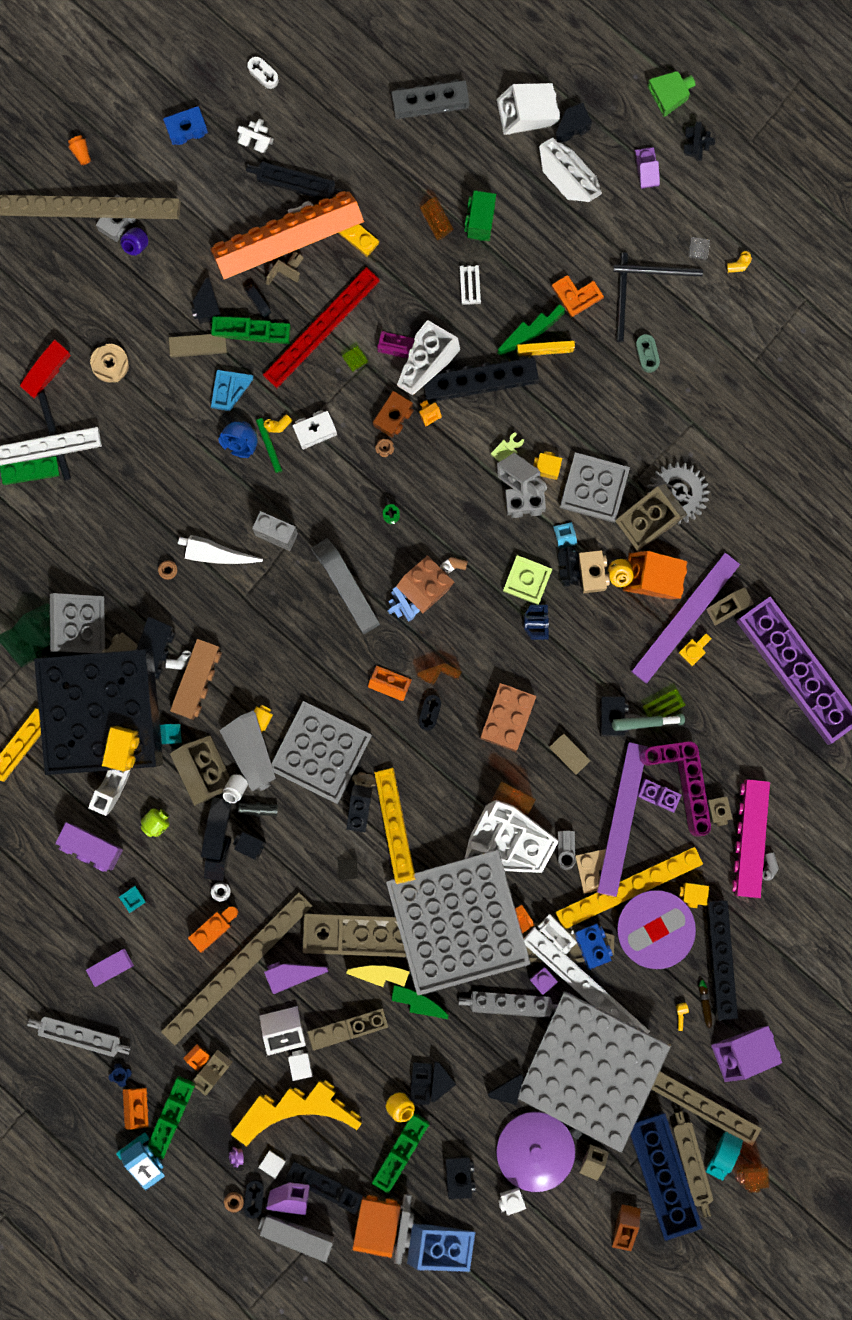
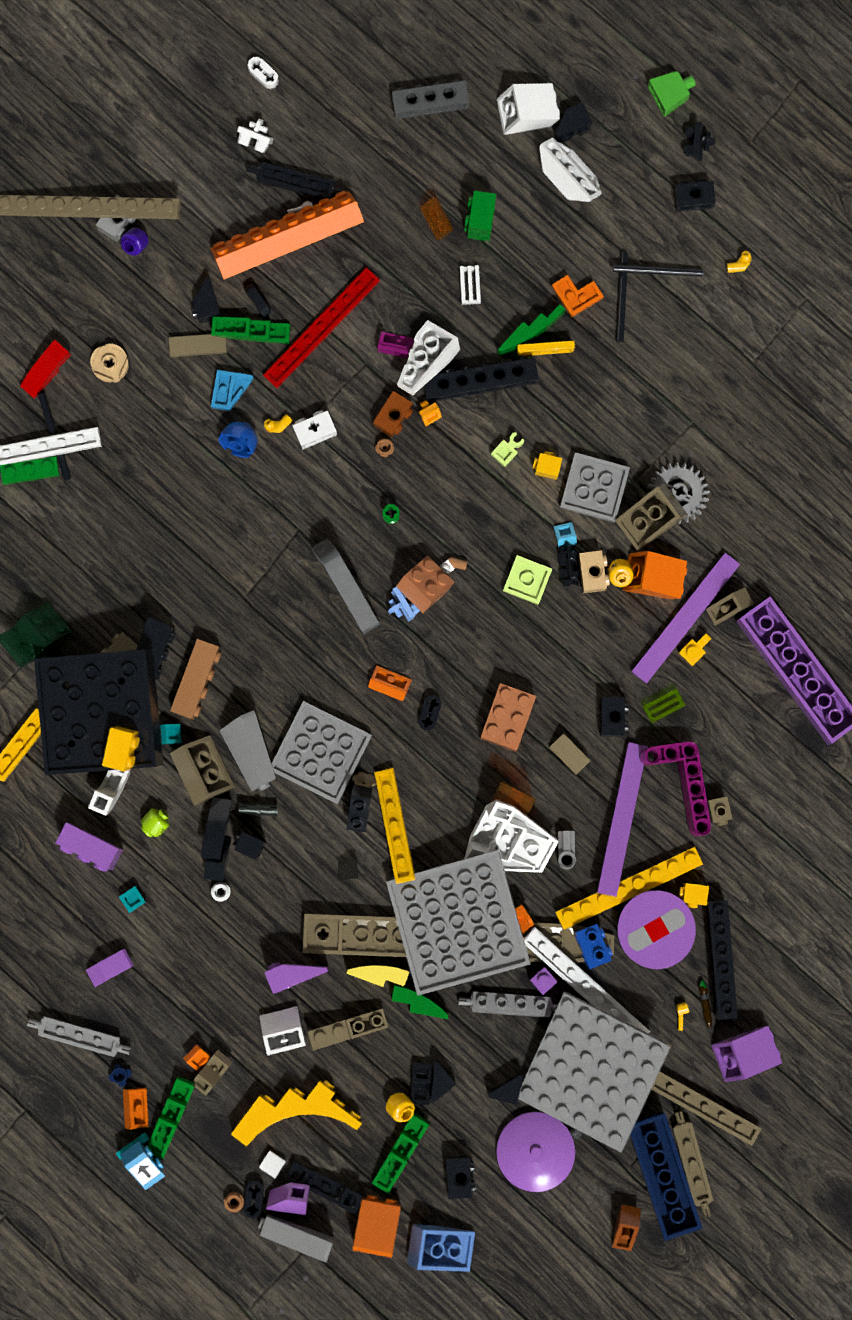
(77, 623): light grey plate -> none
(79, 149): orange cone -> none
(161, 570): medium nougat plate -> none
(181, 663): white arm -> none
(189, 117): blue brick -> none
(208, 551): white piece -> none
(213, 929): orange brick -> none
(234, 788): white brick -> none
(236, 969): dark tan plate -> none
(236, 1157): medium lavender plate -> none
(263, 716): yellow brick -> none
(269, 446): green bar -> none
(275, 531): light grey brick -> none
(287, 269): dark tan bracket -> none
(300, 1065): white brick -> none
(354, 359): clear neon green tile -> none
(360, 239): yellow plate -> none
(405, 1223): light grey plate -> none
(432, 674): clear orange slope -> none
(512, 1201): white brick -> none
(521, 475): light grey brick -> none
(525, 507): light grey brick -> none
(537, 622): dark blue piece -> none
(557, 934): white hinge -> none
(588, 869): tan plate -> none
(594, 1162): dark tan brick -> none
(645, 722): sand green piece -> none
(647, 167): slope -> none
(647, 354): sand green plate -> none
(659, 795): medium lavender slope -> none
(686, 202): none -> black brick
(699, 248): clear plate -> none
(725, 1156): teal brick -> none
(752, 838): dark pink brick -> none
(753, 1176): clear orange brick -> none
(771, 868): light grey arm -> none

